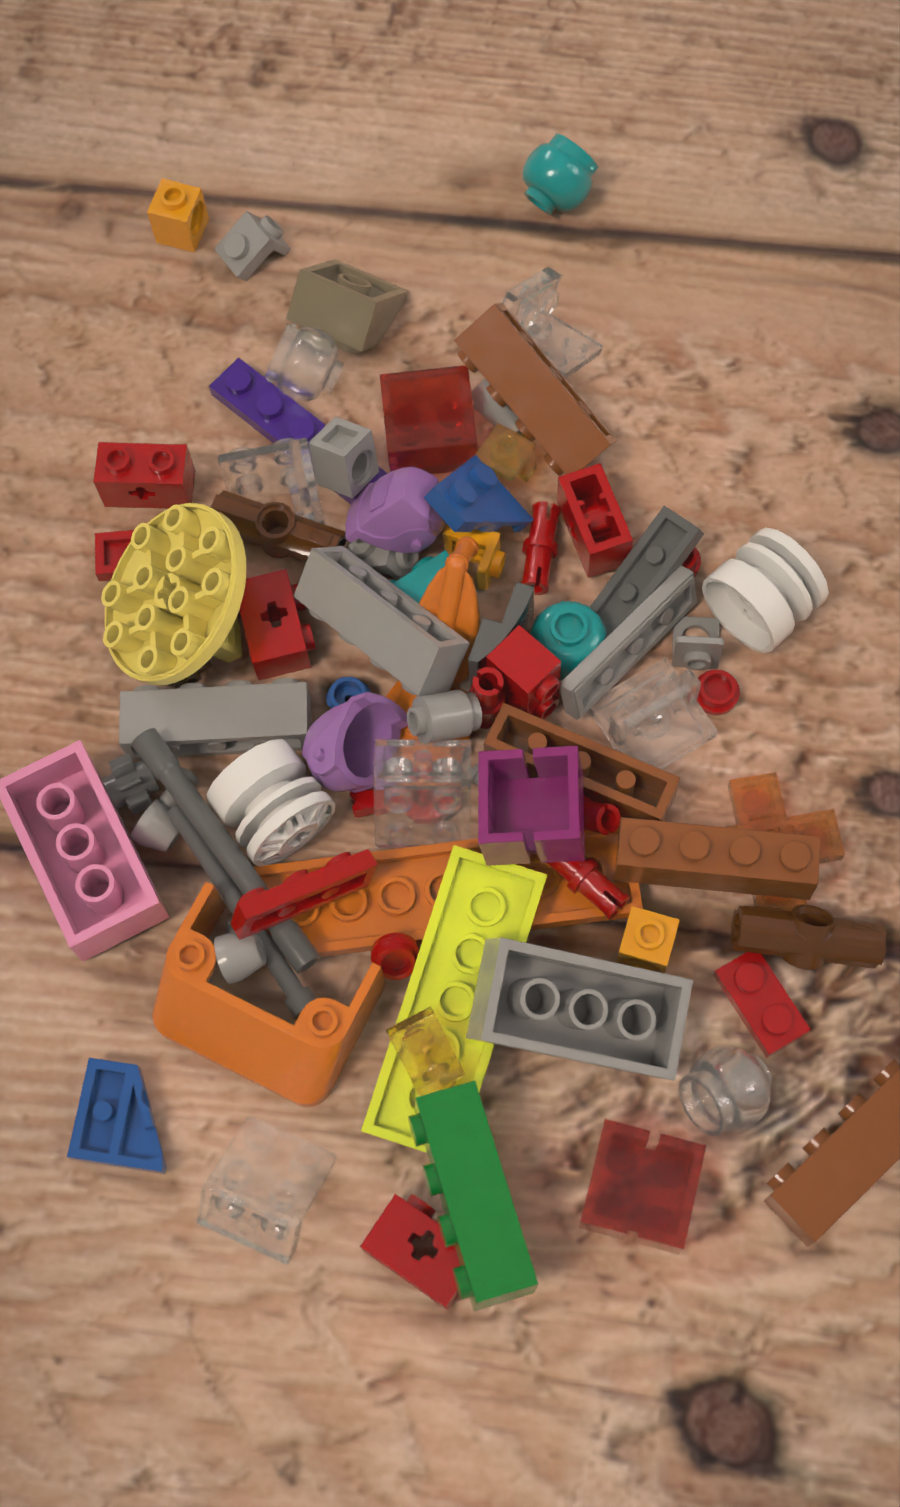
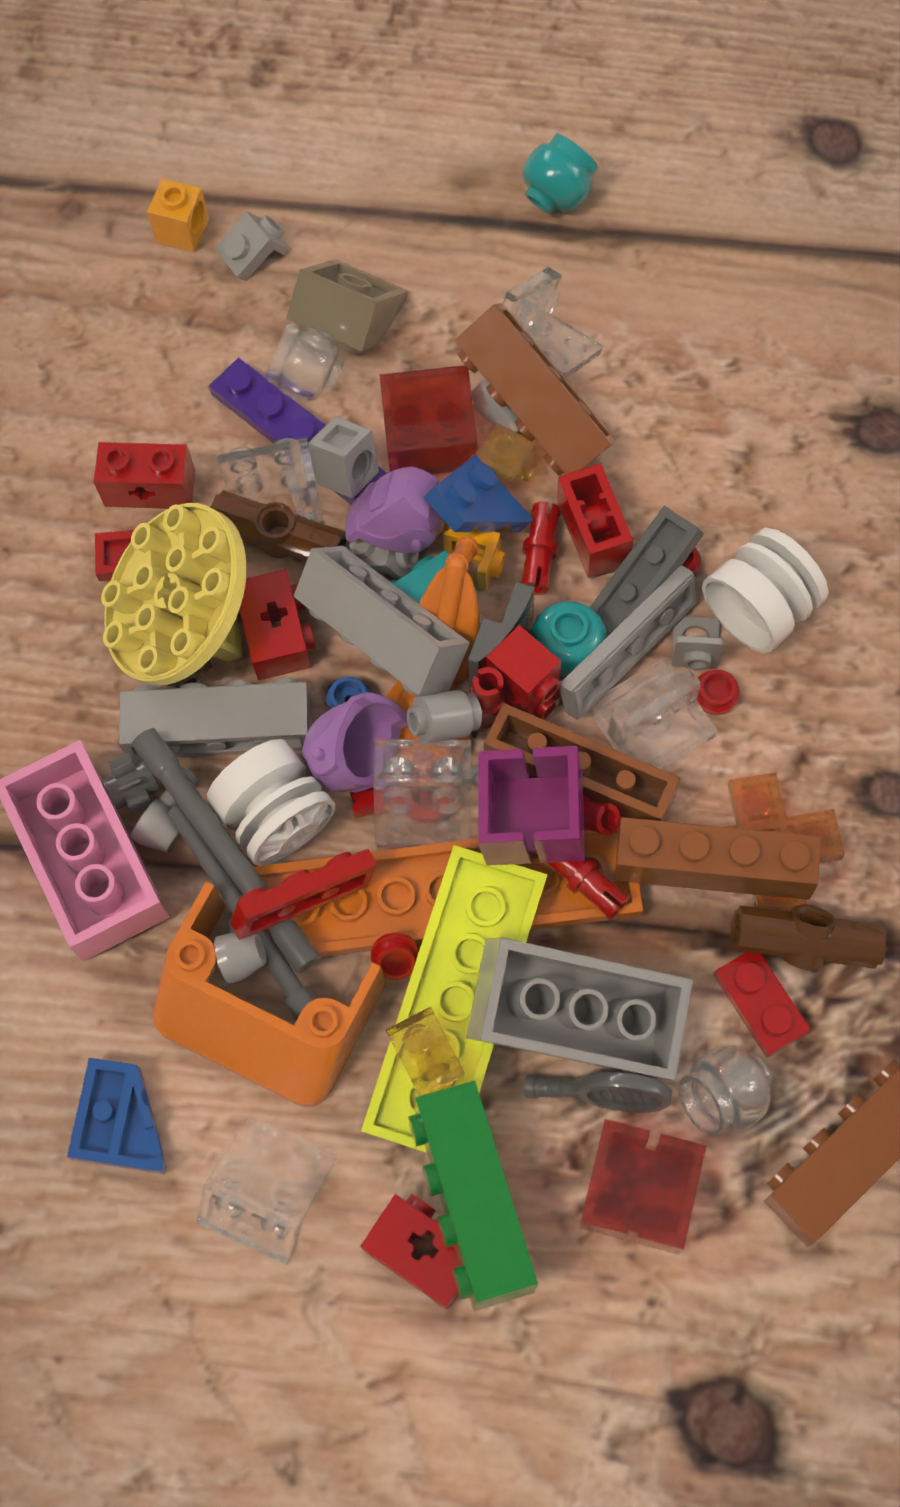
(606, 1090): none -> dark grey piece
(647, 940): light orange brick -> none

